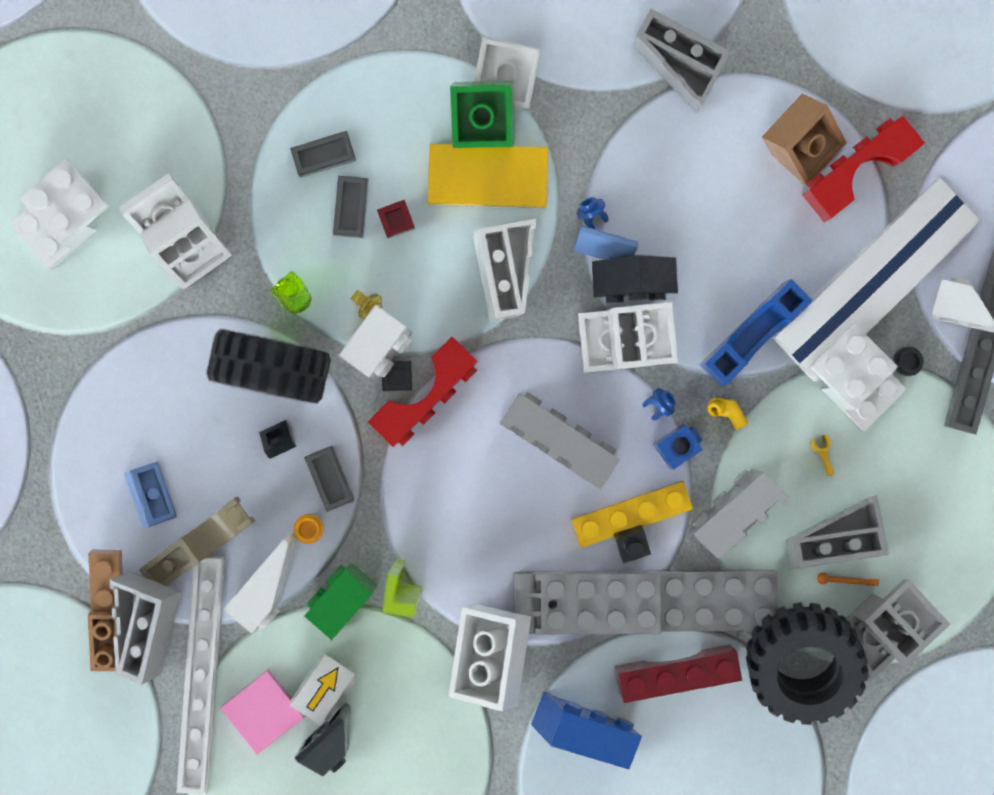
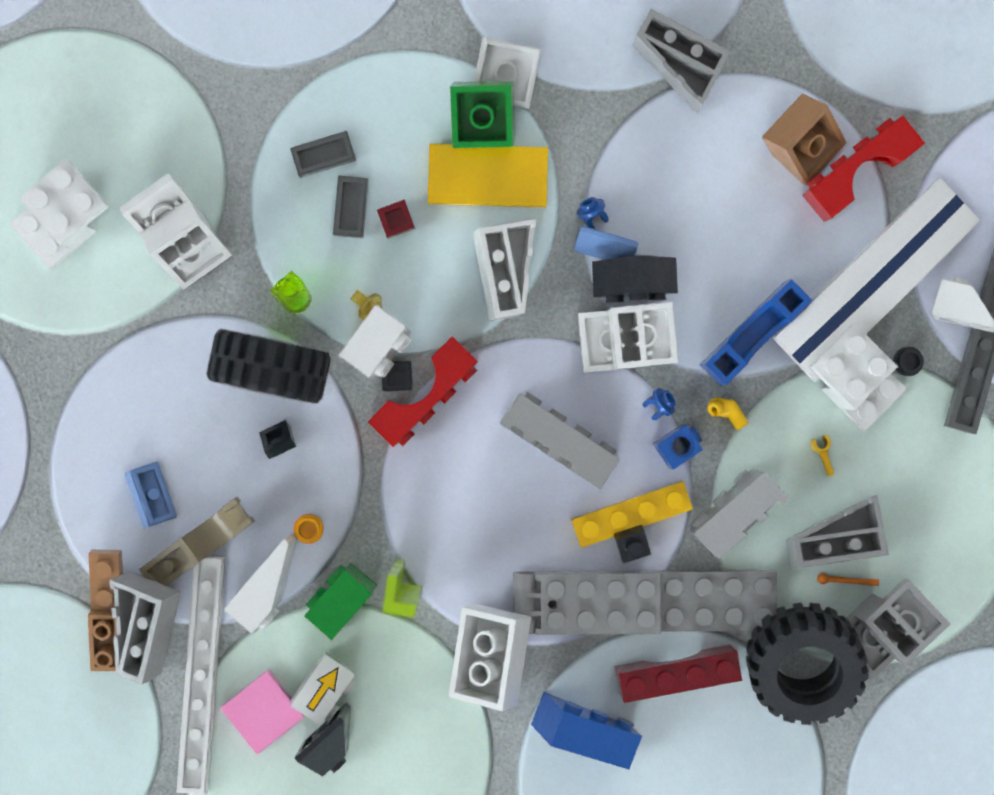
(329, 478): dark grey tile -> none

